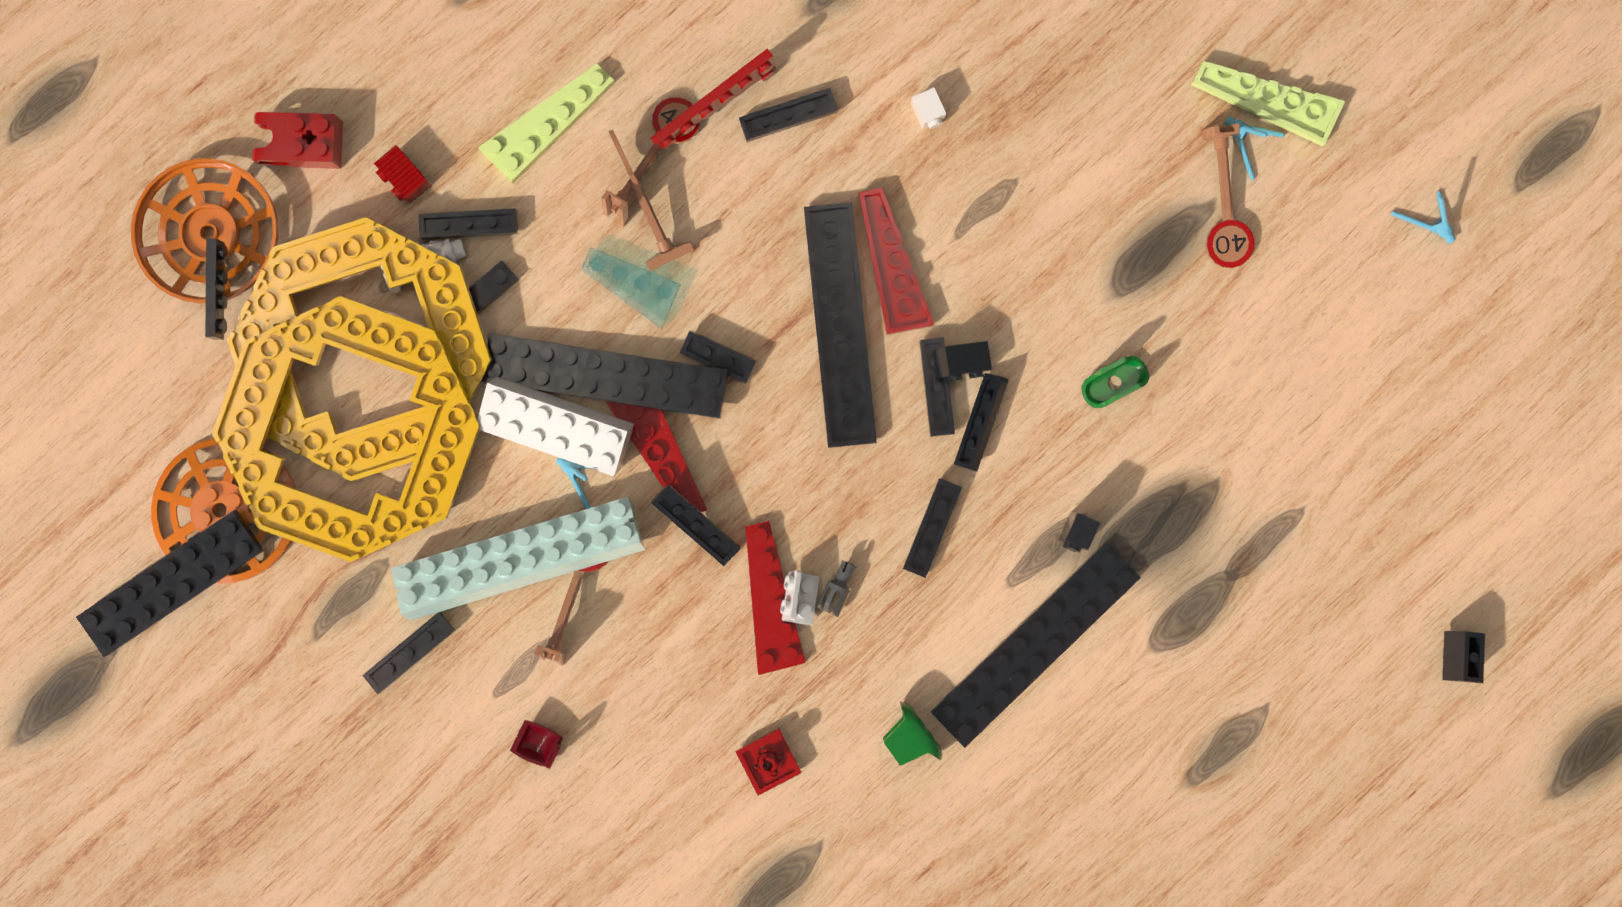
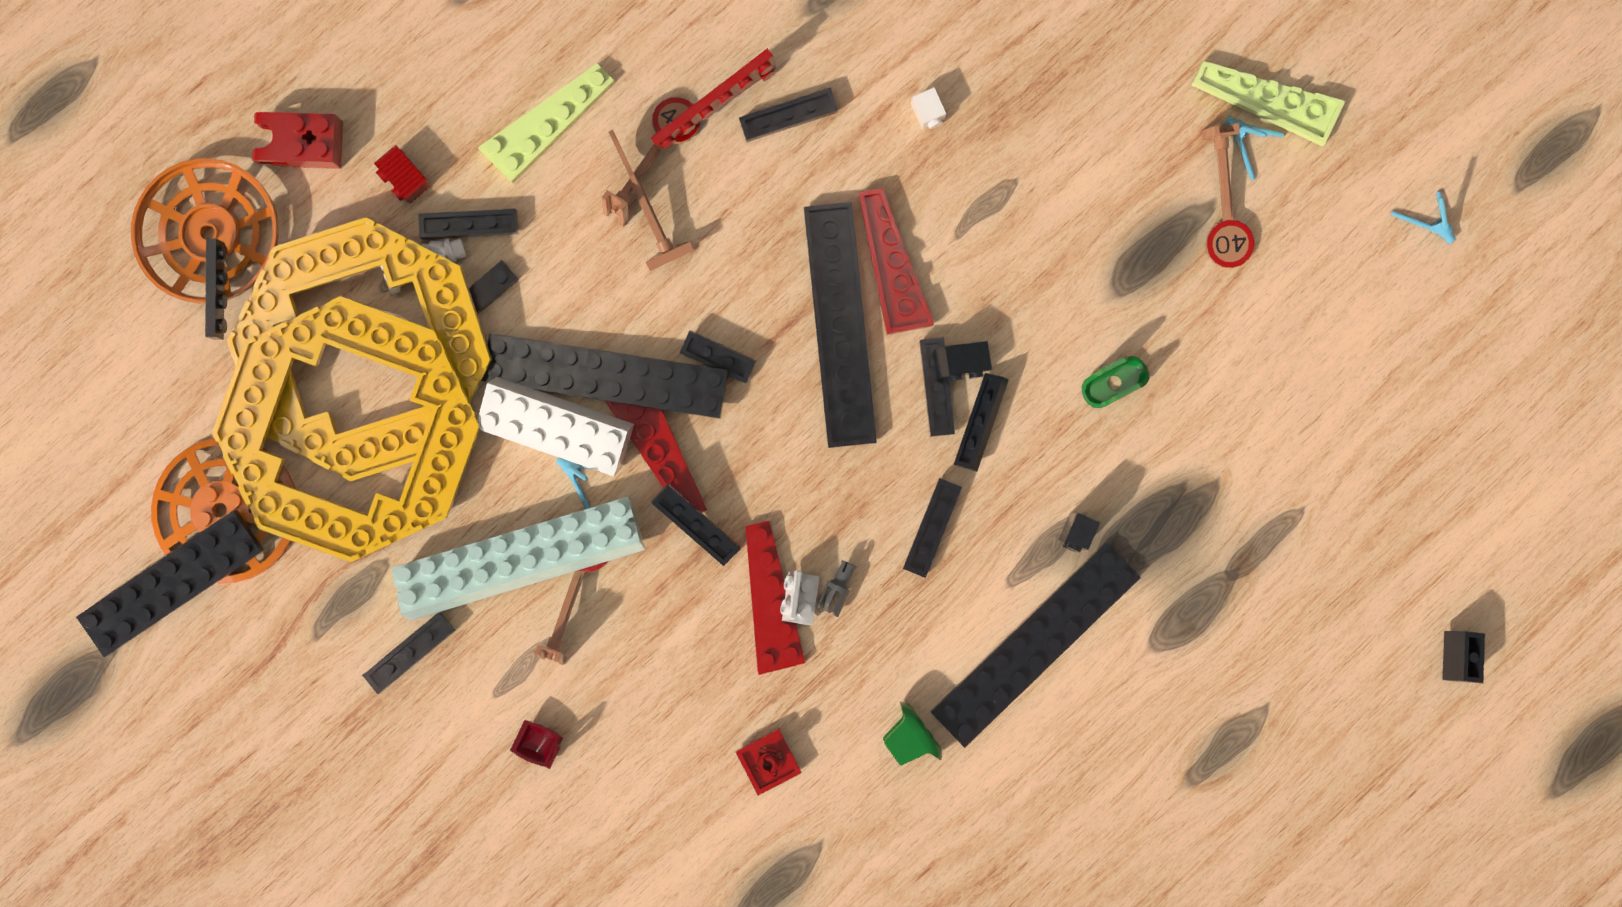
(637, 287): clear light blue wing -> none

